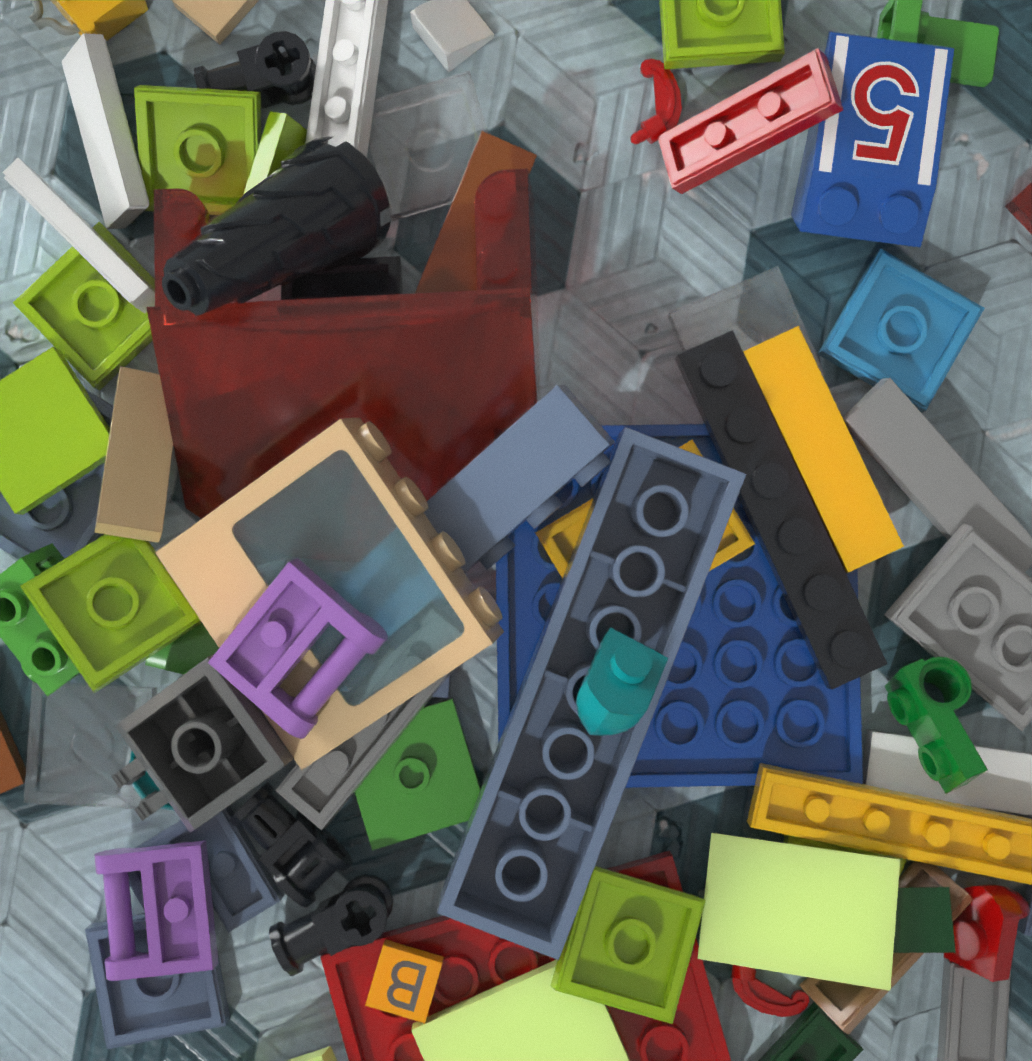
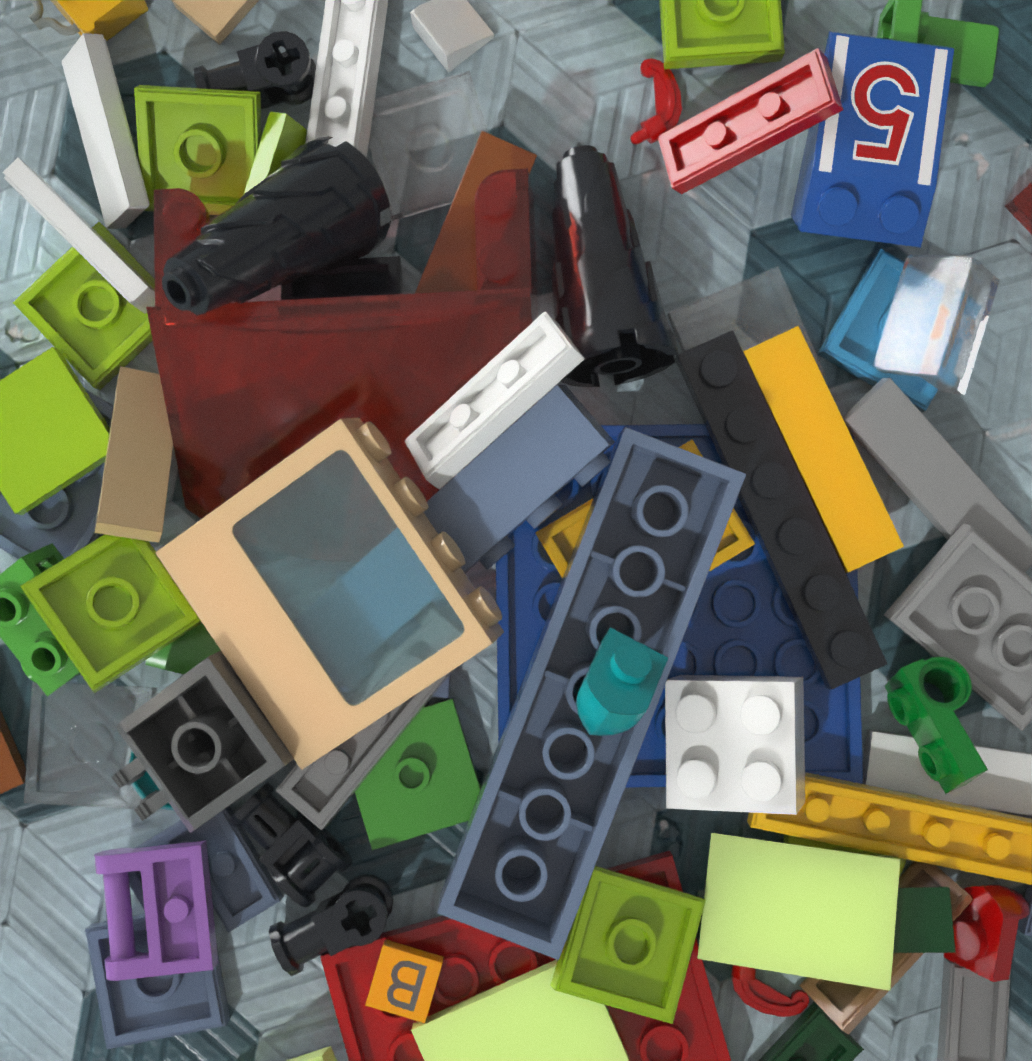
(279, 635): medium lavender plate -> none
(493, 400): none -> white tile
(600, 277): none -> black cone
(735, 743): none -> white brick
(937, 320): none -> clear panel

